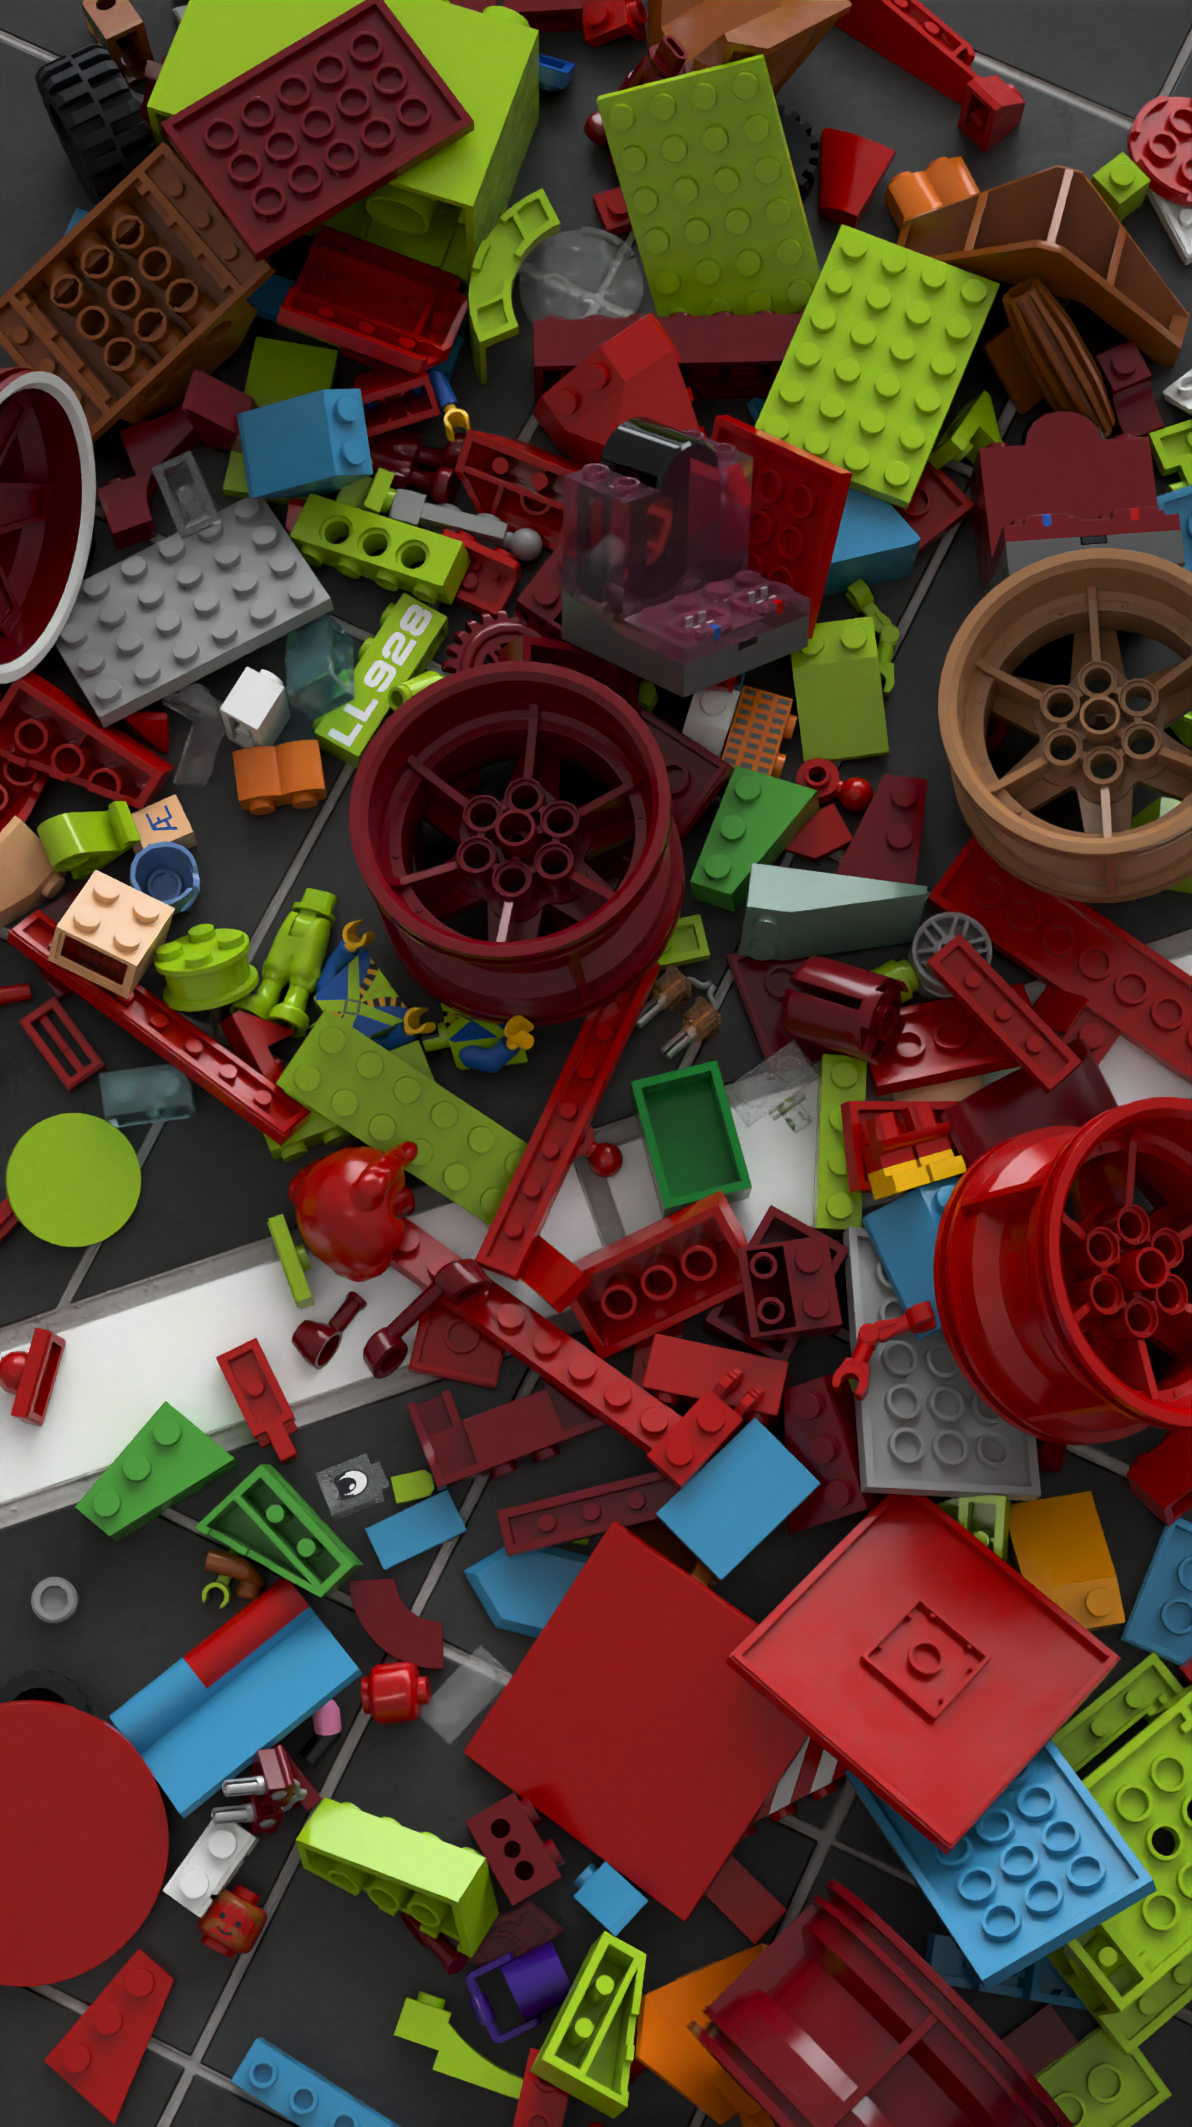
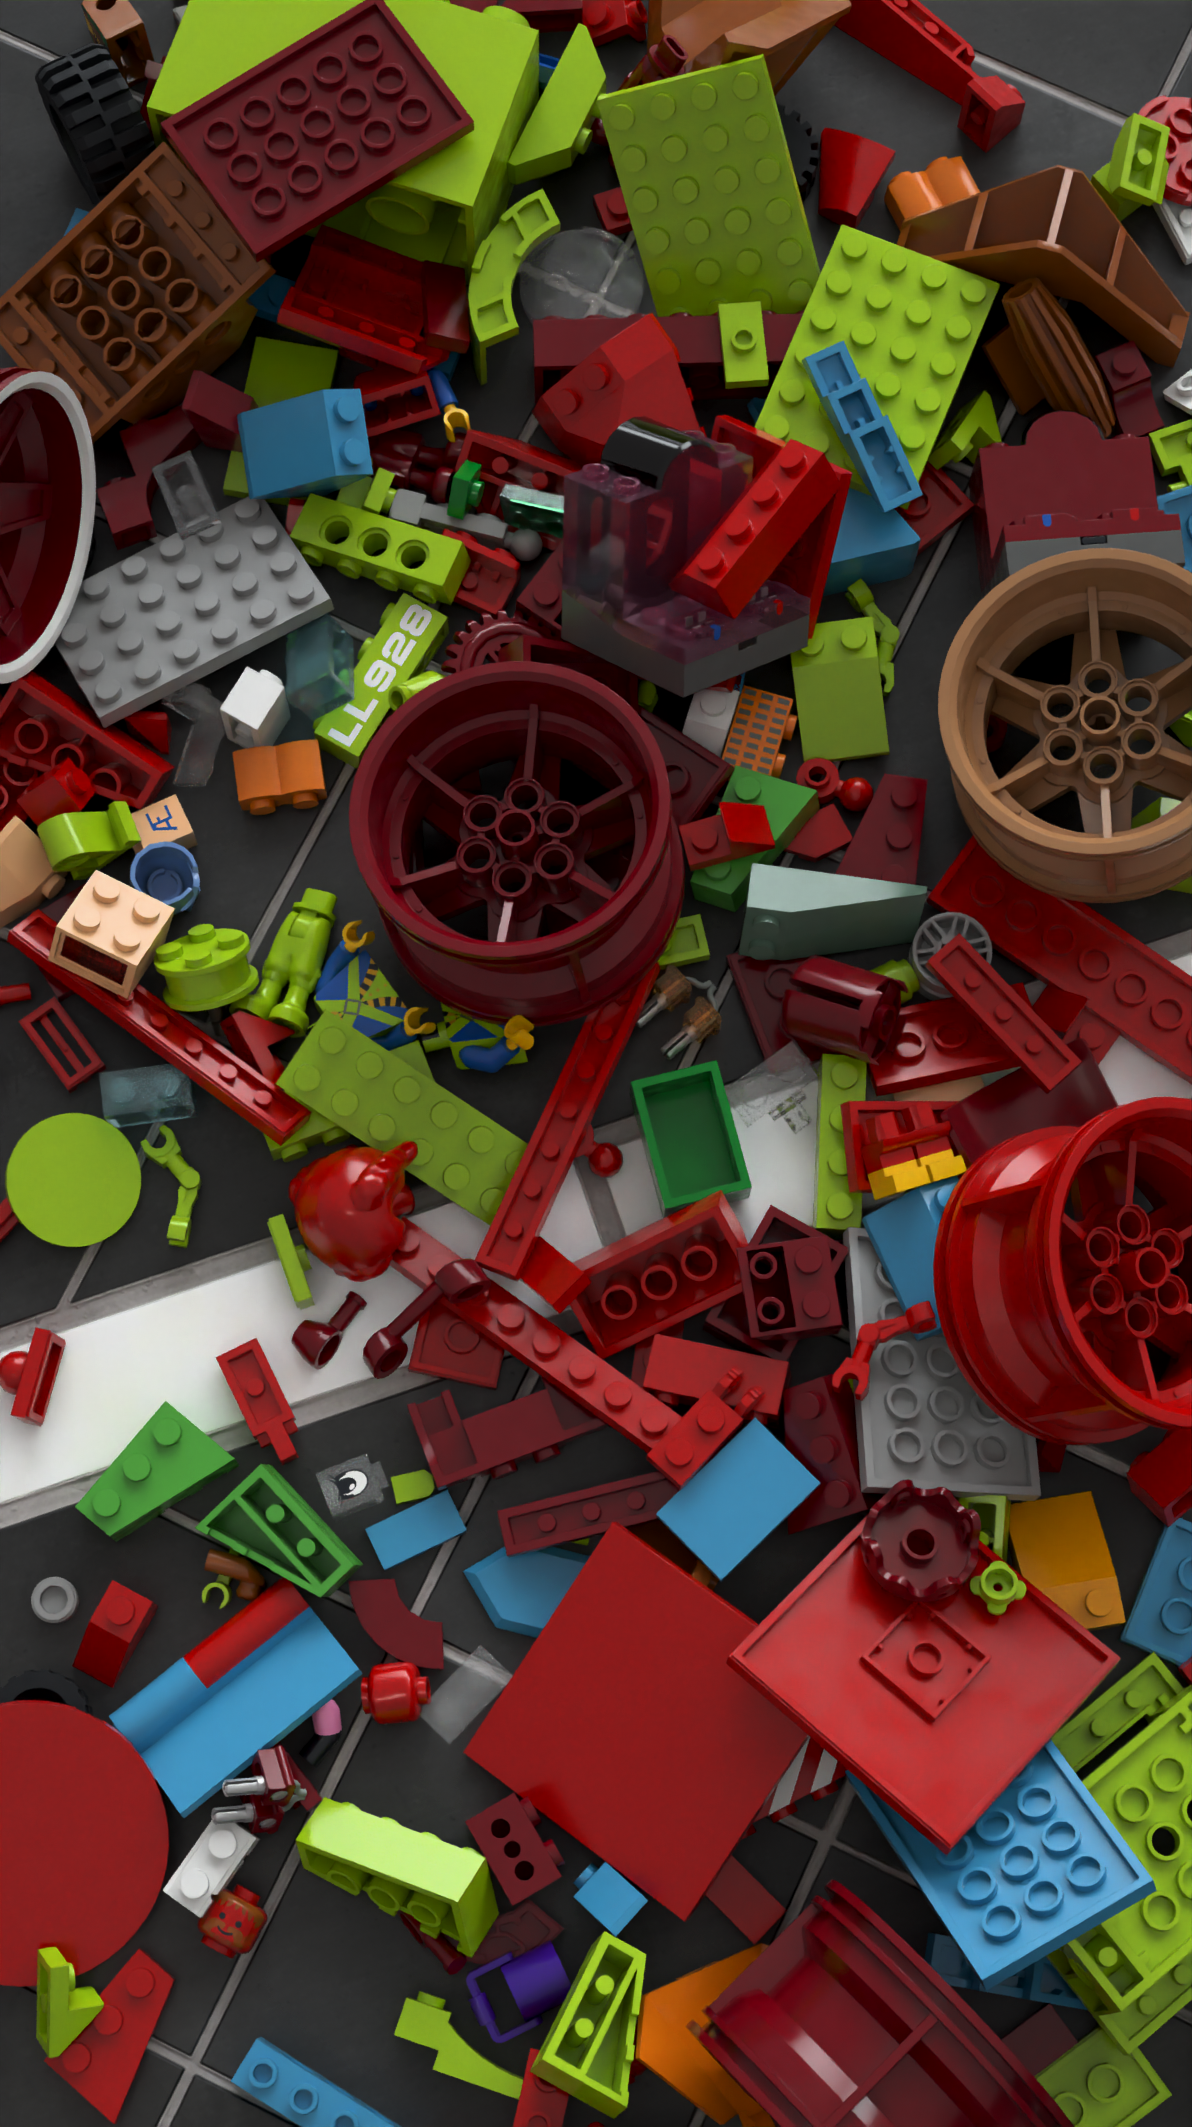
(57, 792): none -> red brick
(60, 2006): none -> lime slope
(114, 1633): none -> red slope
(189, 1179): none -> lime piece
(445, 307): none -> dark red tile
(465, 490): none -> green plate
(532, 509): none -> clear green plate
(562, 115): none -> lime wedge
(727, 836): none -> red slope
(743, 345): none -> lime plate
(758, 529): none -> red slope
(862, 428): none -> dark azure slope
(926, 1514): none -> dark red plate
(1000, 1574): none -> lime plate
(1139, 161): none -> lime slope

